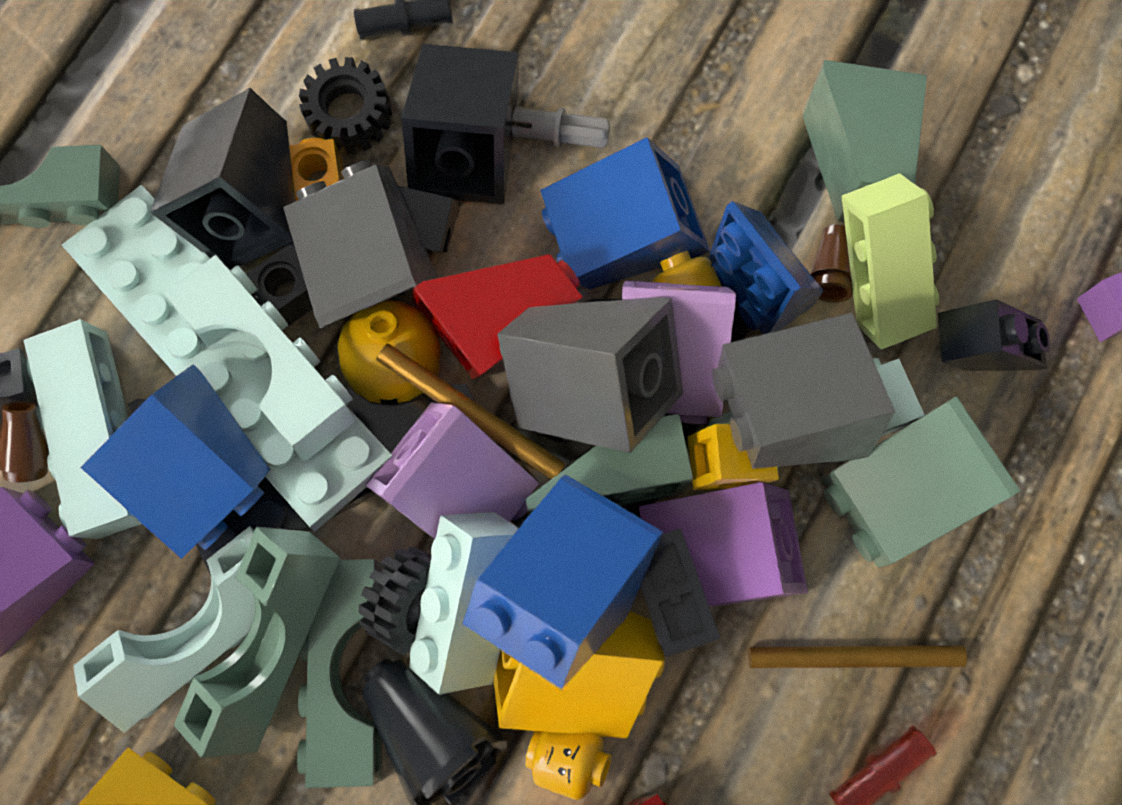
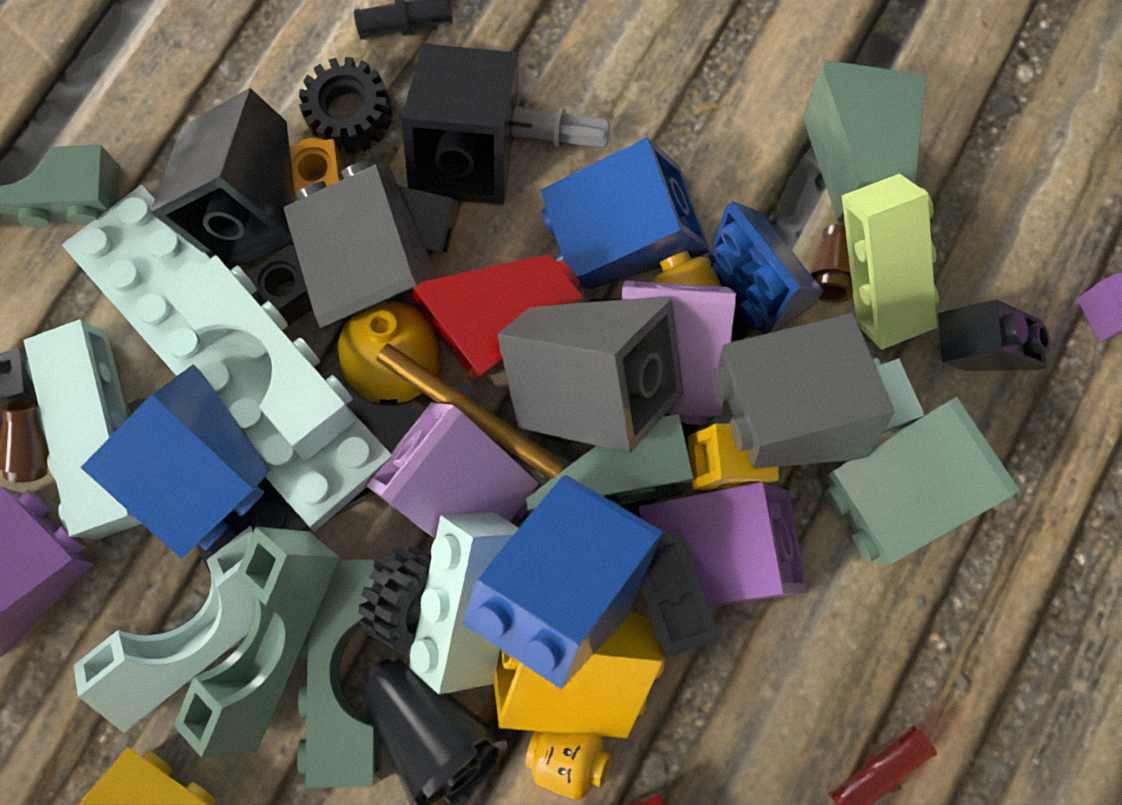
(857, 656): pearl gold bar -> none

